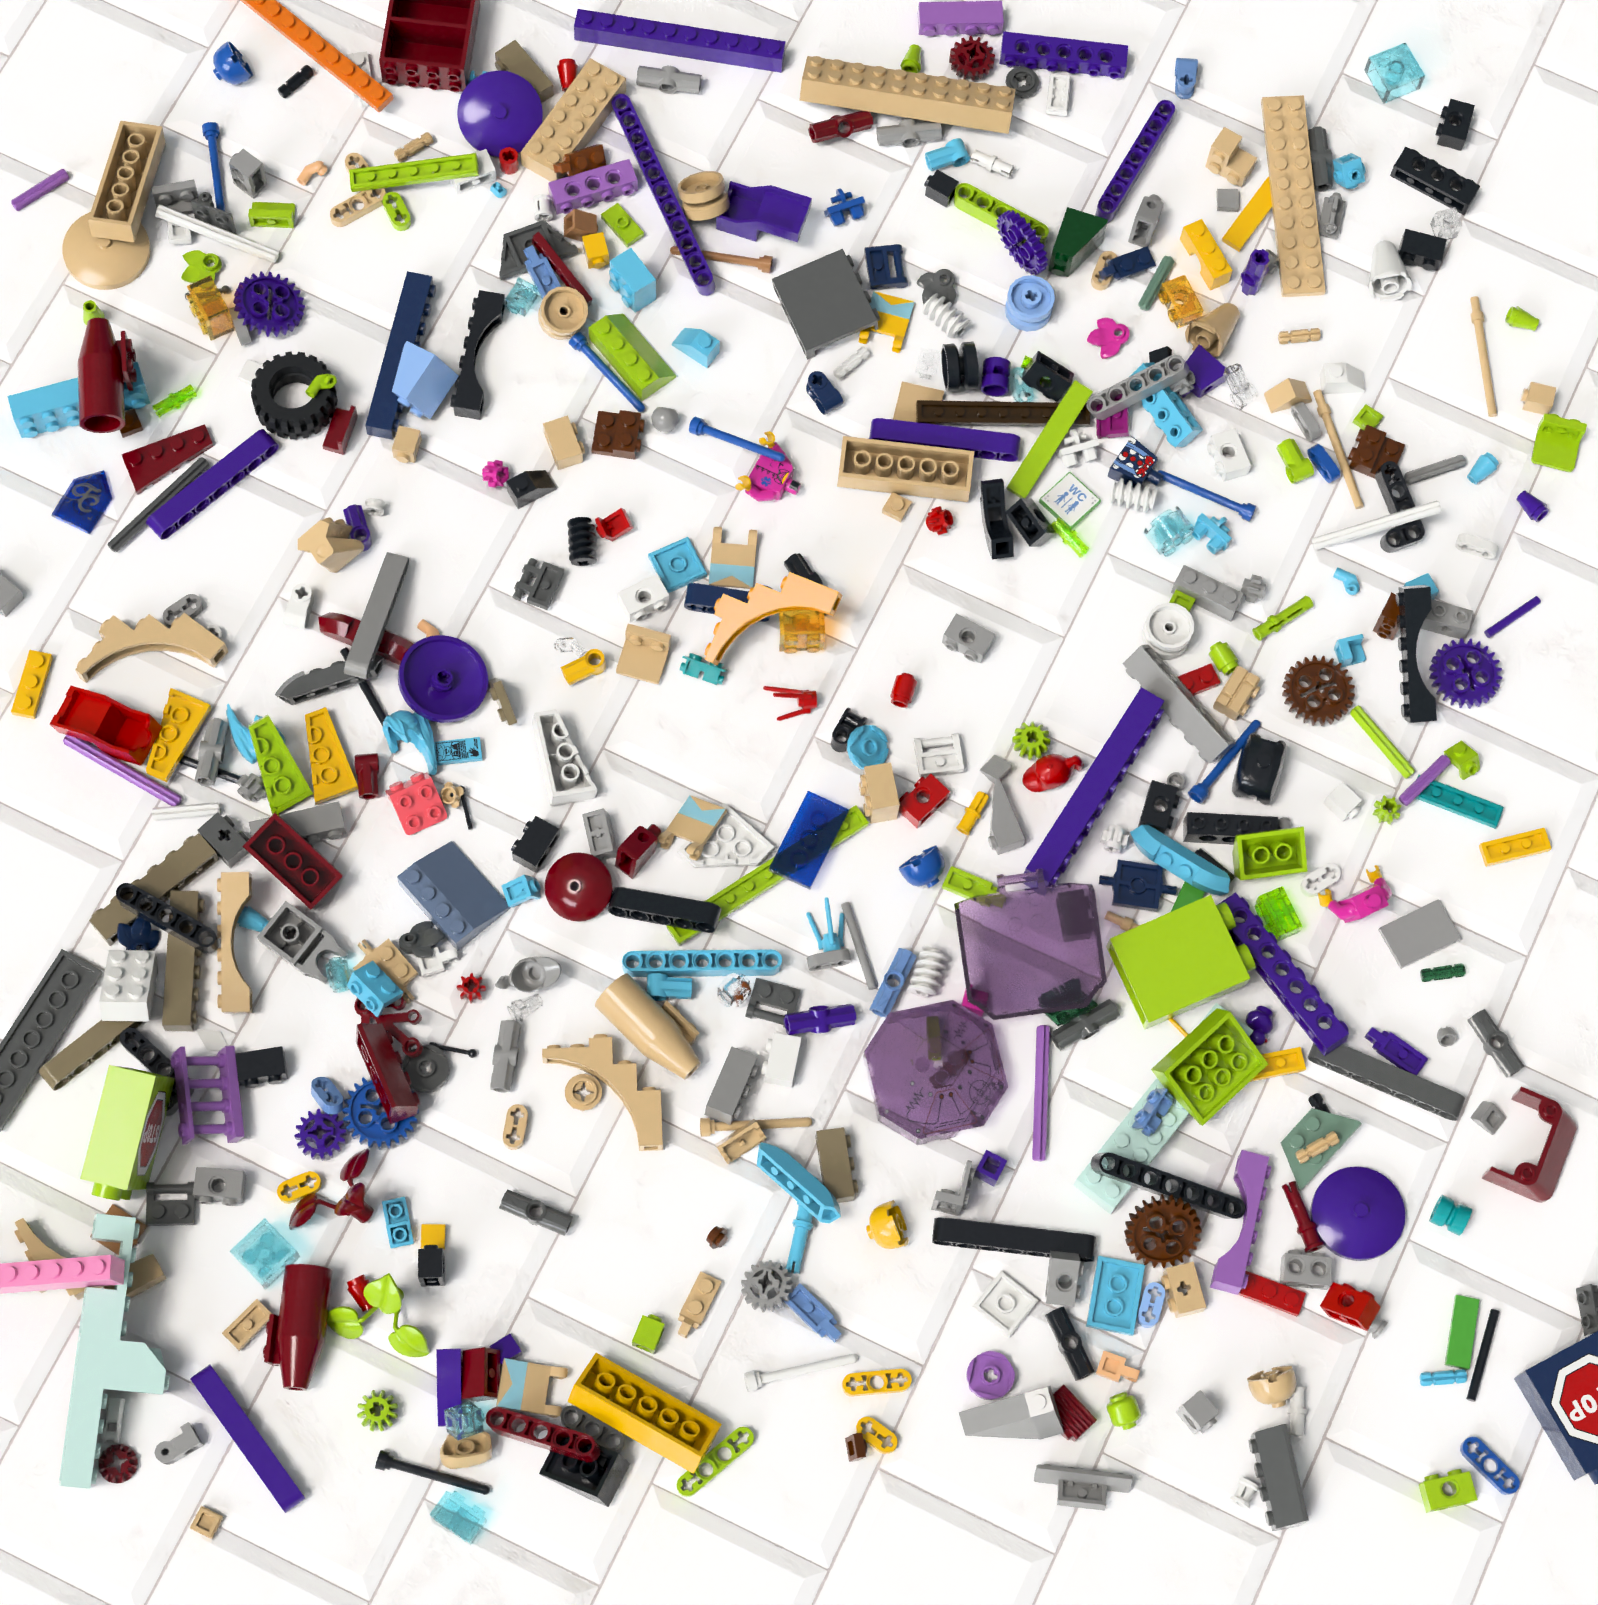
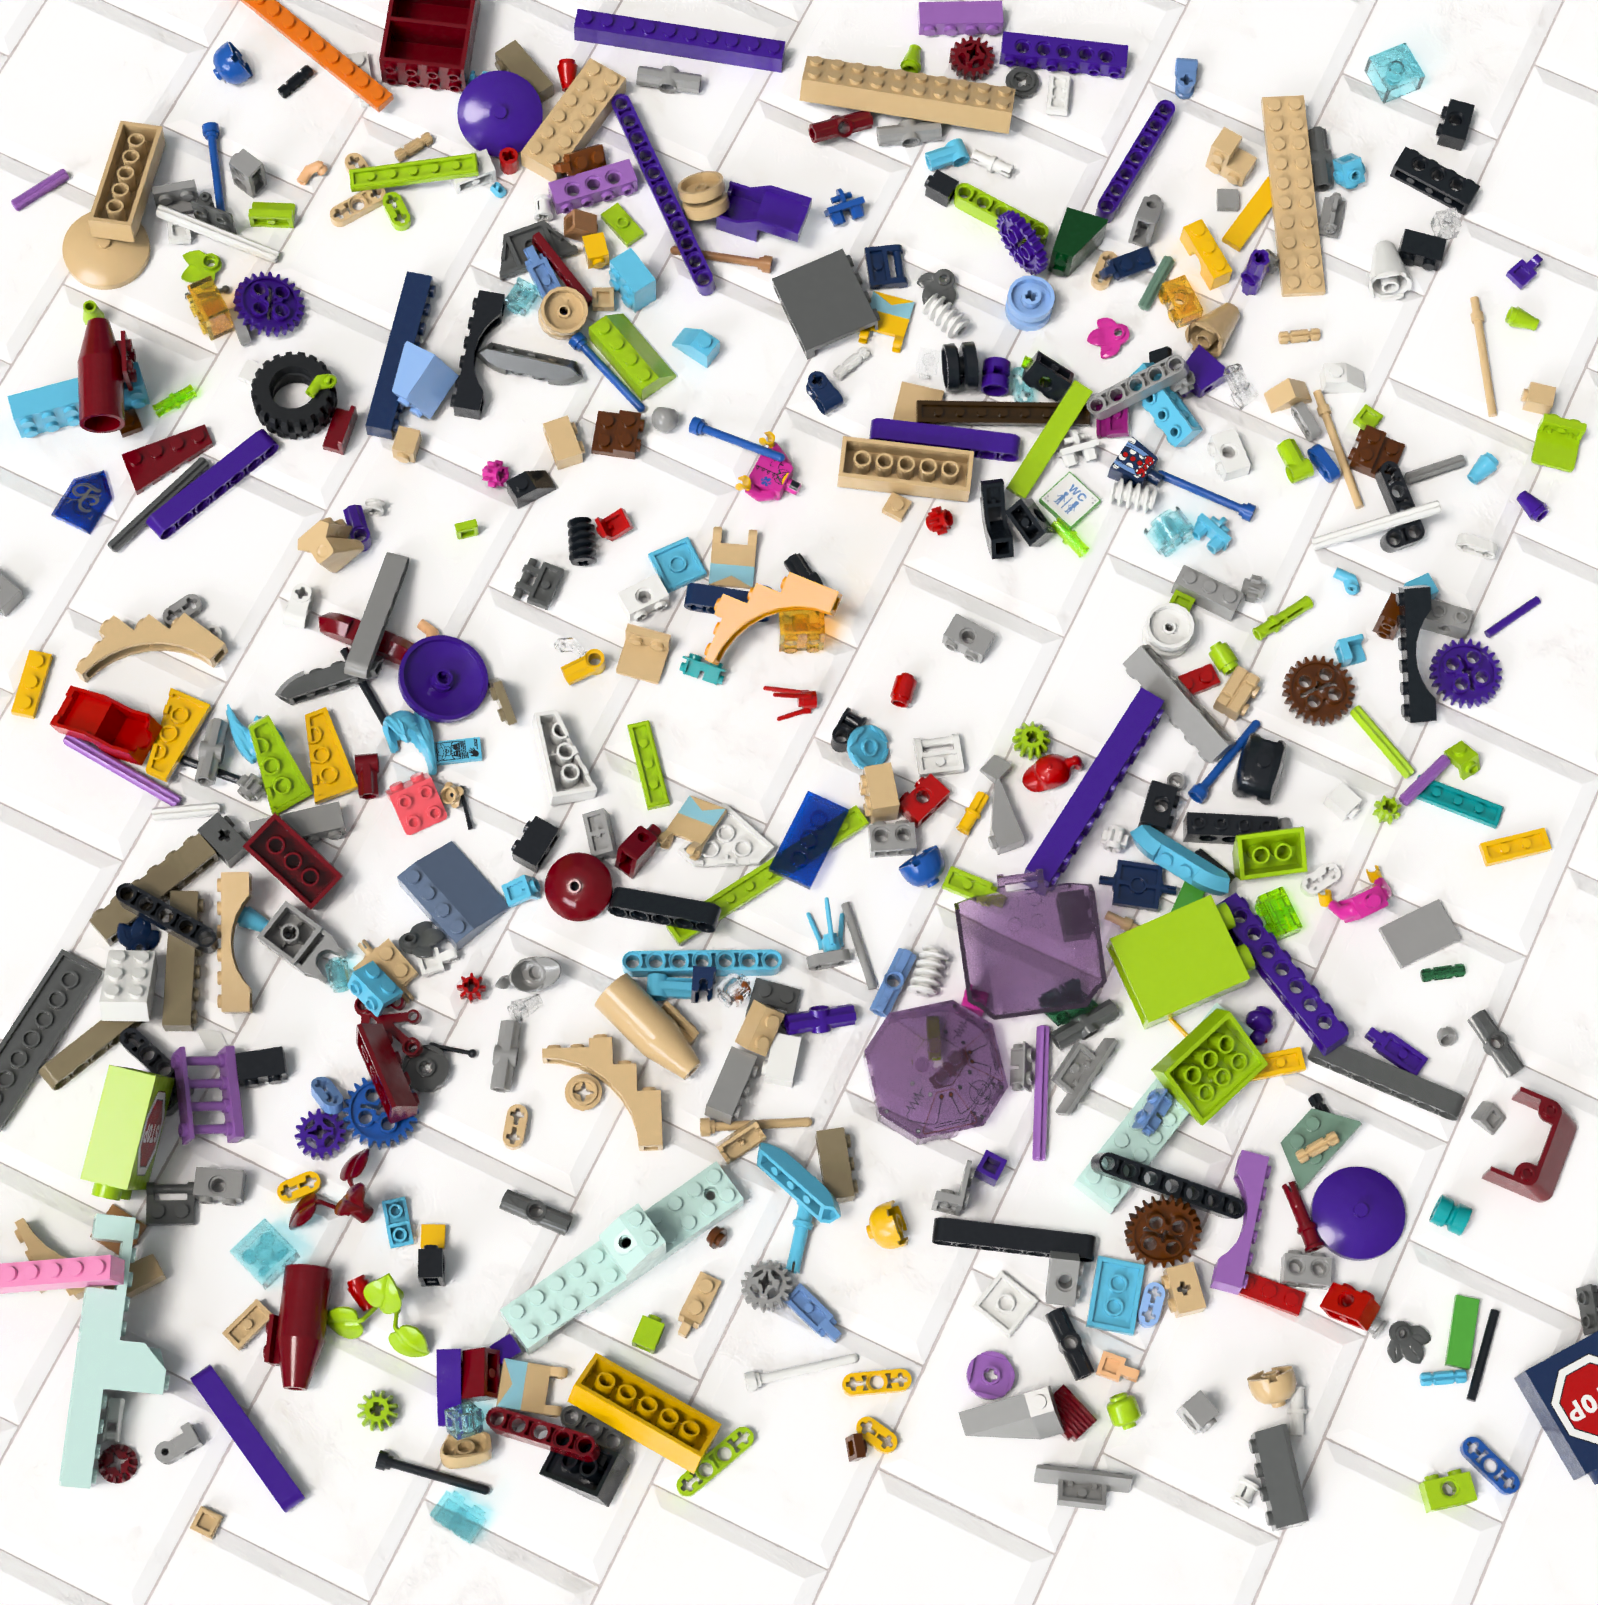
(466, 529): none -> lime tile
(538, 365): none -> brick
(603, 299): none -> tan plate
(610, 1267): none -> light aqua piece
(648, 765): none -> lime tile
(702, 980): none -> dark blue hinge
(759, 1028): none -> tan brick
(893, 845): none -> light grey brick
(1023, 1058): none -> light grey hinge
(1078, 1072): none -> light grey bracket
(1409, 1345): none -> dark grey plate
(1524, 272): none -> dark purple plate

